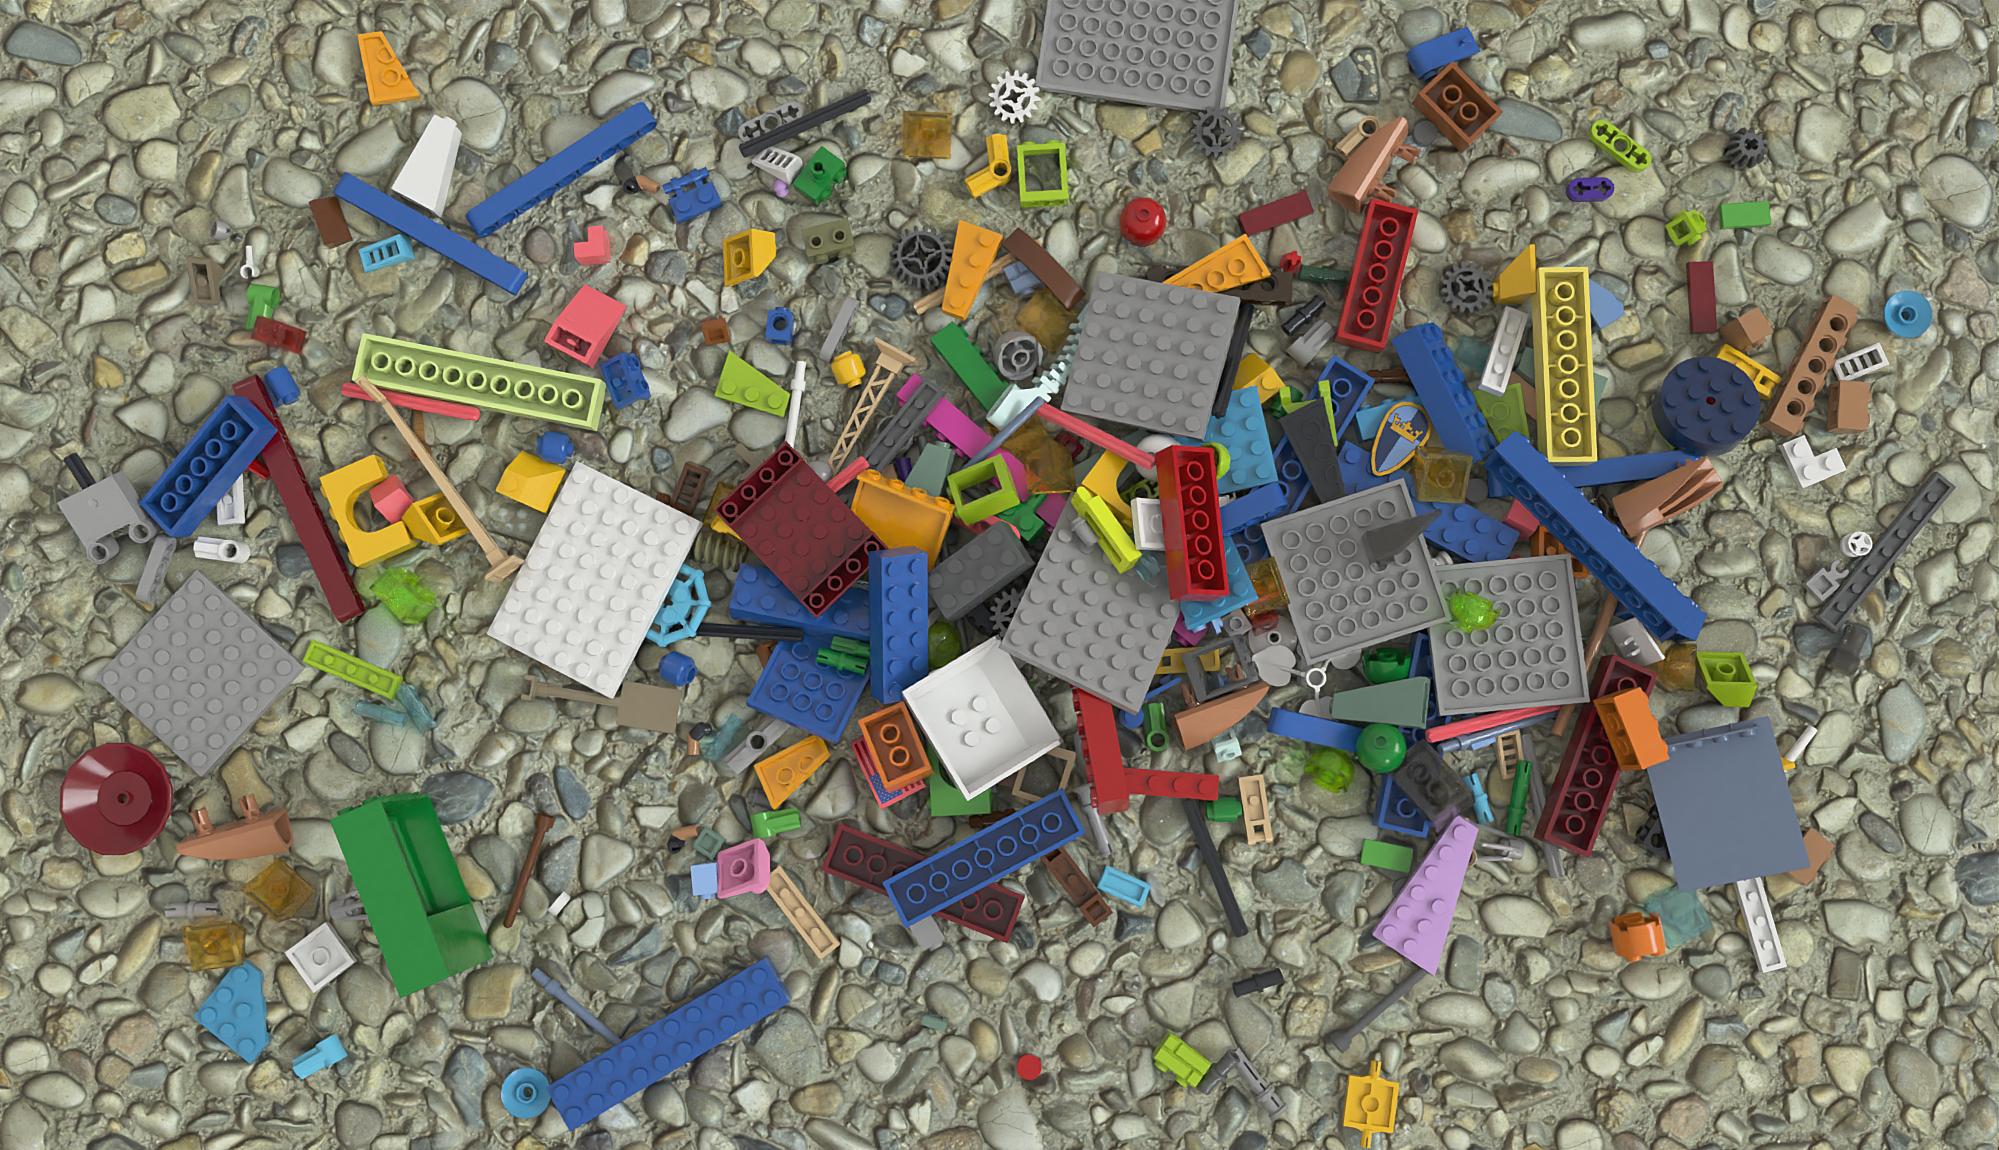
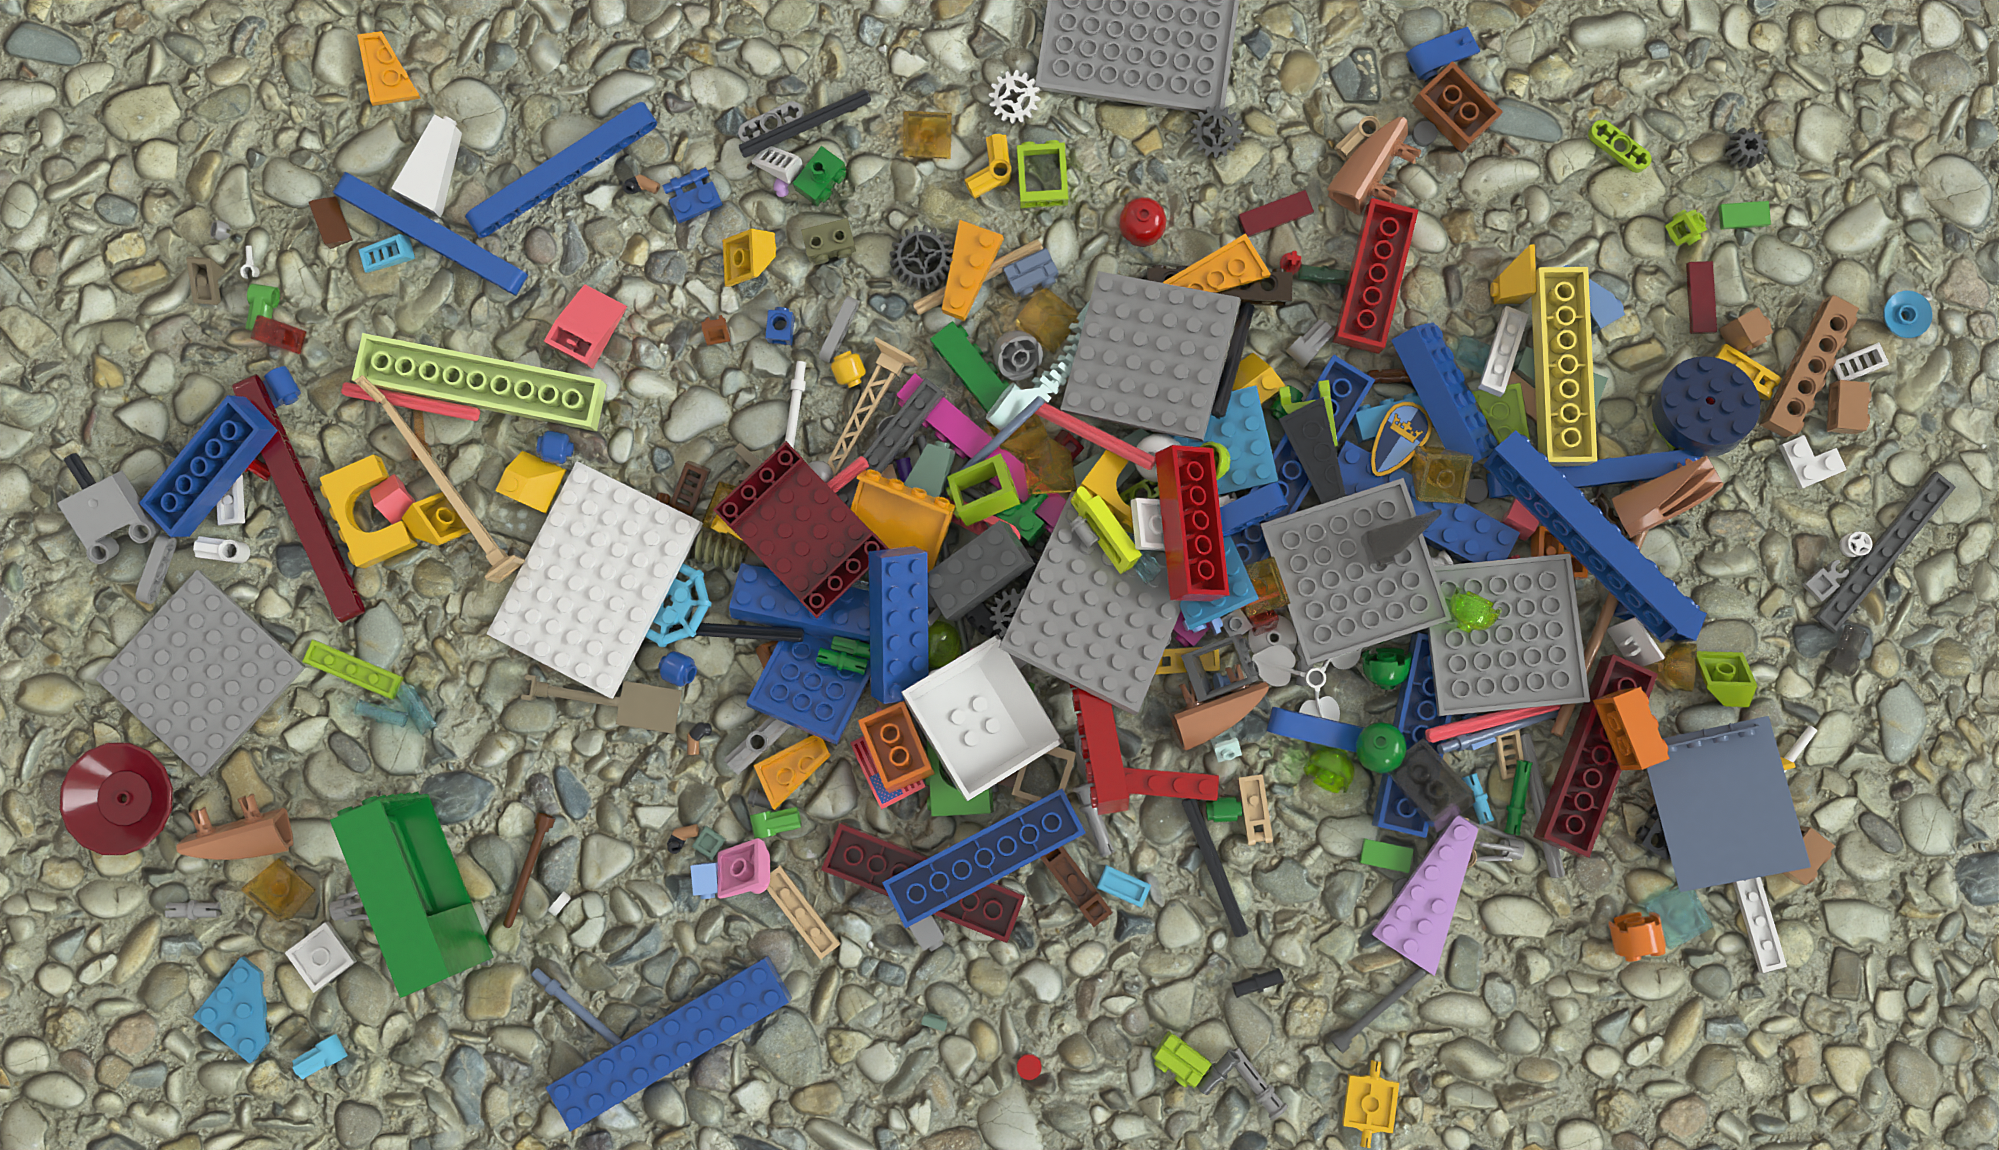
(215, 944): clear yellow slope -> none
(404, 595): clear neon green brick -> none
(514, 1095): dark azure dish -> none
(596, 250): coral piece -> none
(625, 380): blue bracket -> none
(723, 737): clear light blue pin -> none
(750, 388): lime wing -> none
(989, 819): reddish brown axle -> none
(1044, 267): reddish brown slope -> none
(1131, 721): blue door -> none
(1155, 724): bright green piece -> none
(1303, 315): black pin -> none
(1394, 703): sand green slope -> none
(1458, 283): dark grey gear -> none
(1590, 184): dark purple beam -> none

